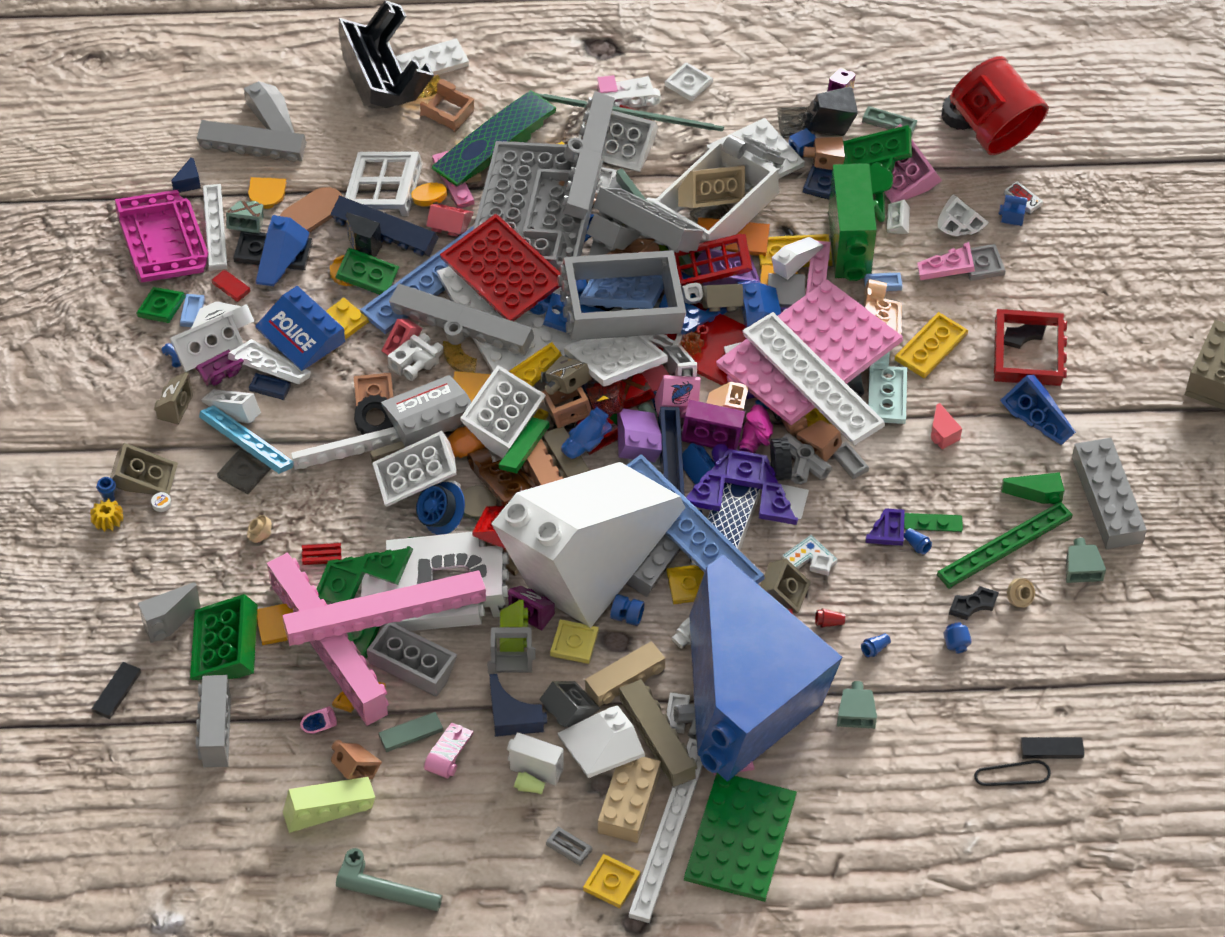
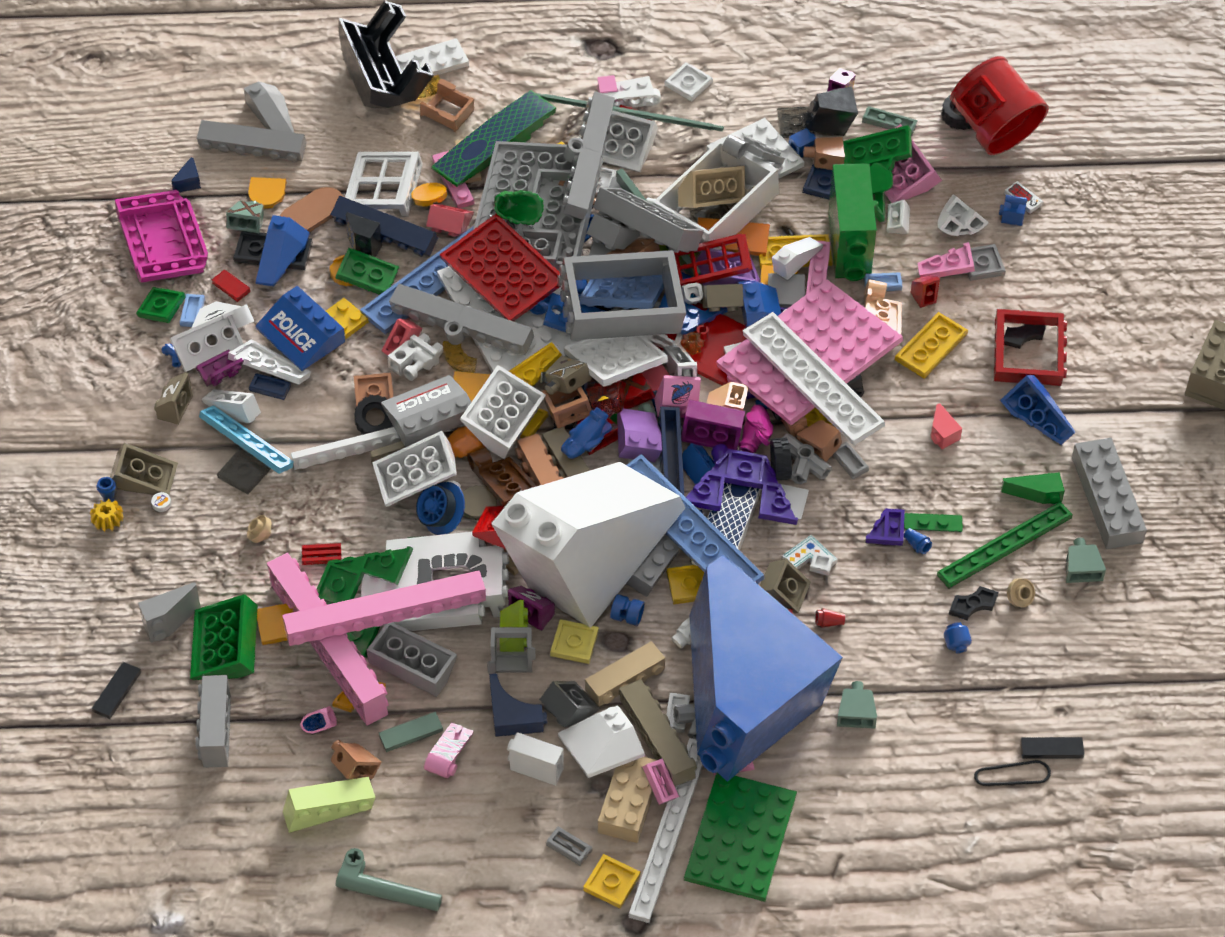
(215, 227): white tile -> none
(519, 207): none -> green piece
(524, 445): green tile -> none
(528, 783): yellowish green cone -> none
(657, 782): none -> bright pink tile
(873, 645): blue cone -> none
(897, 384): light aqua hinge -> none
(925, 290): none -> red slope

